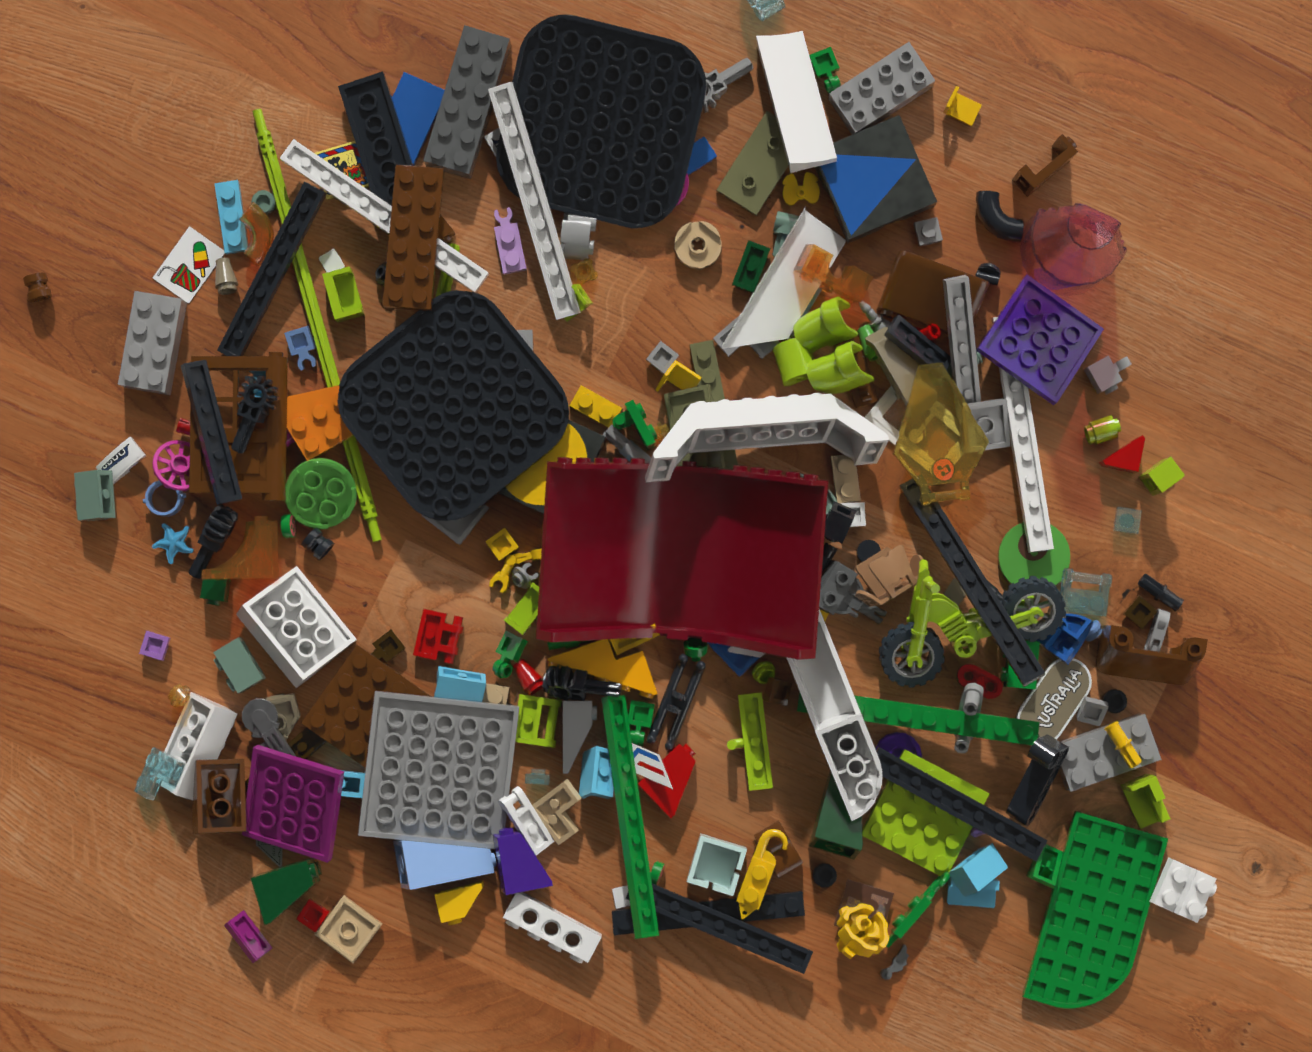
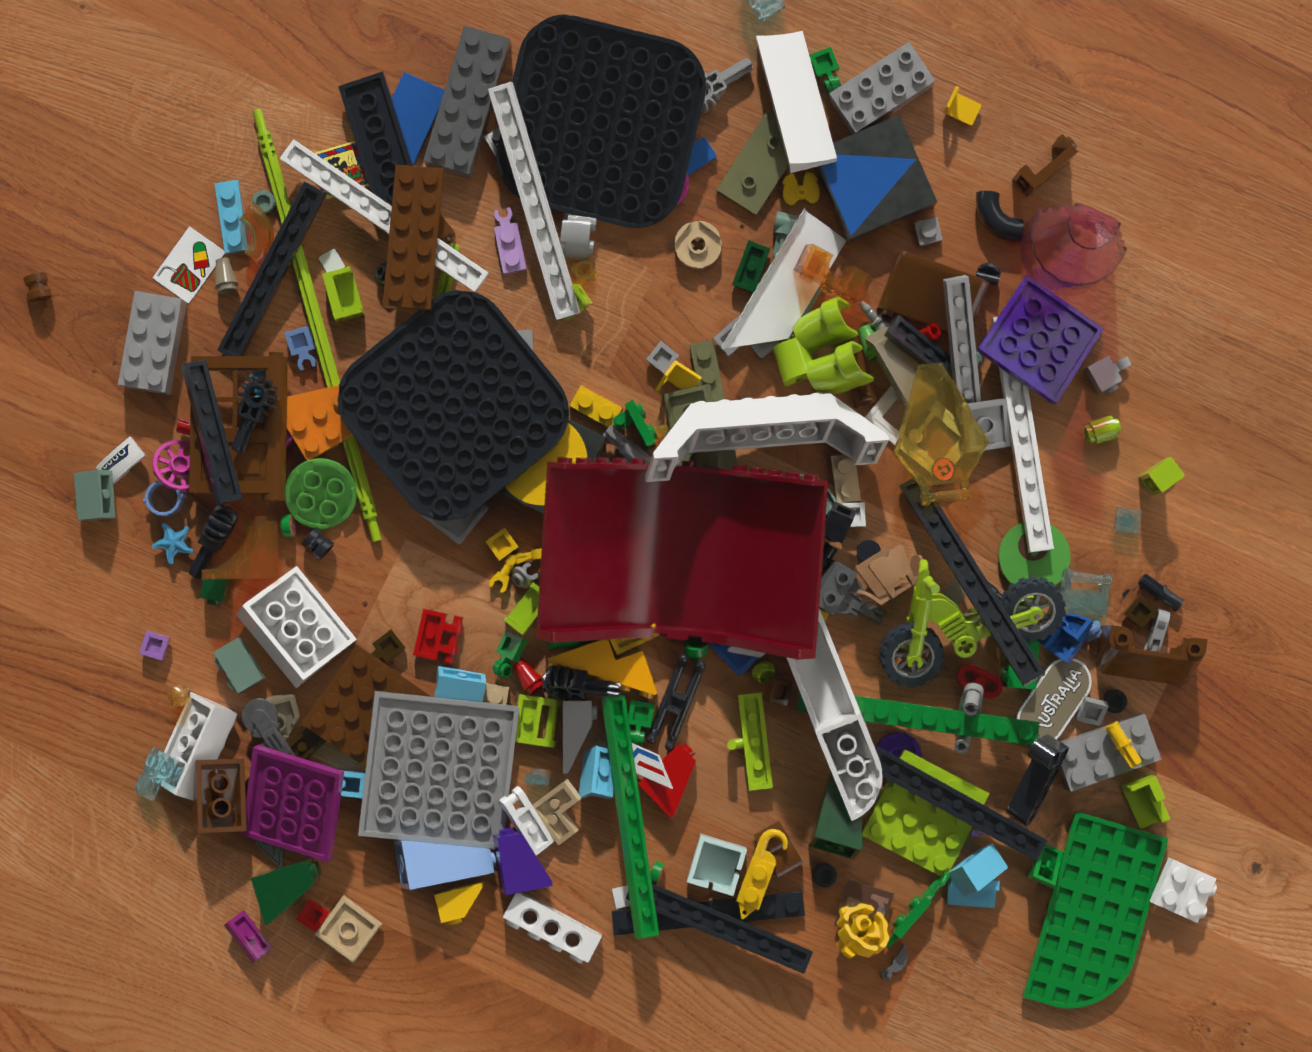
(1126, 458): red slope -> none

